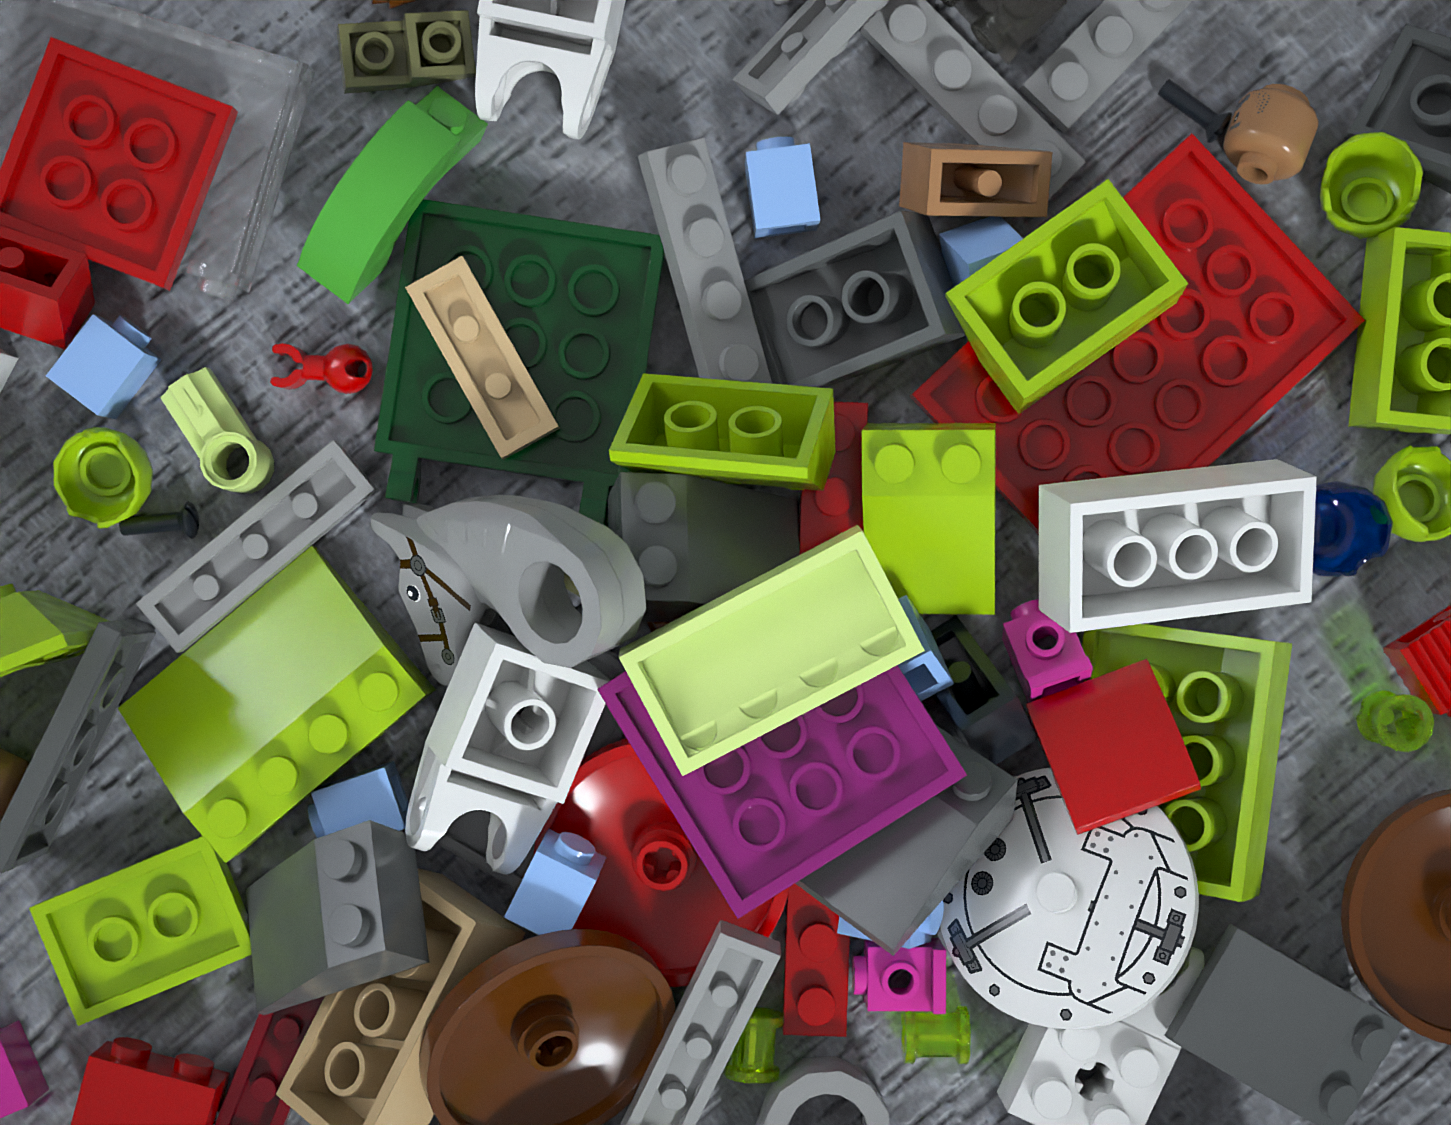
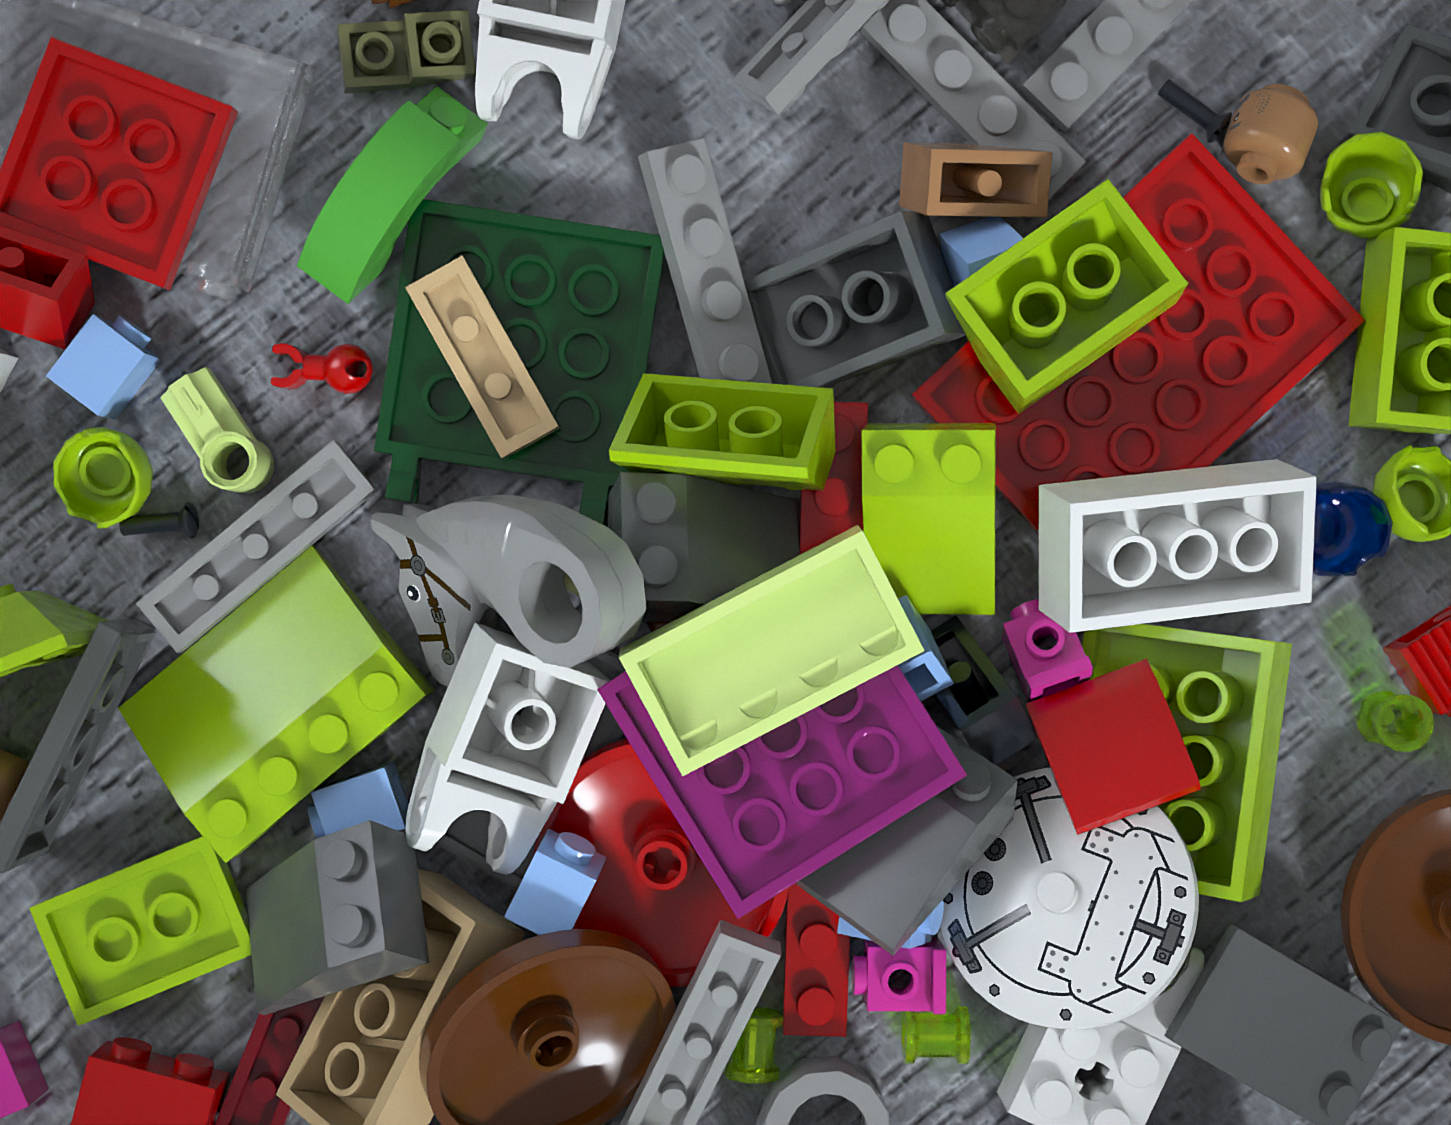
(781, 188): light blue brick -> none

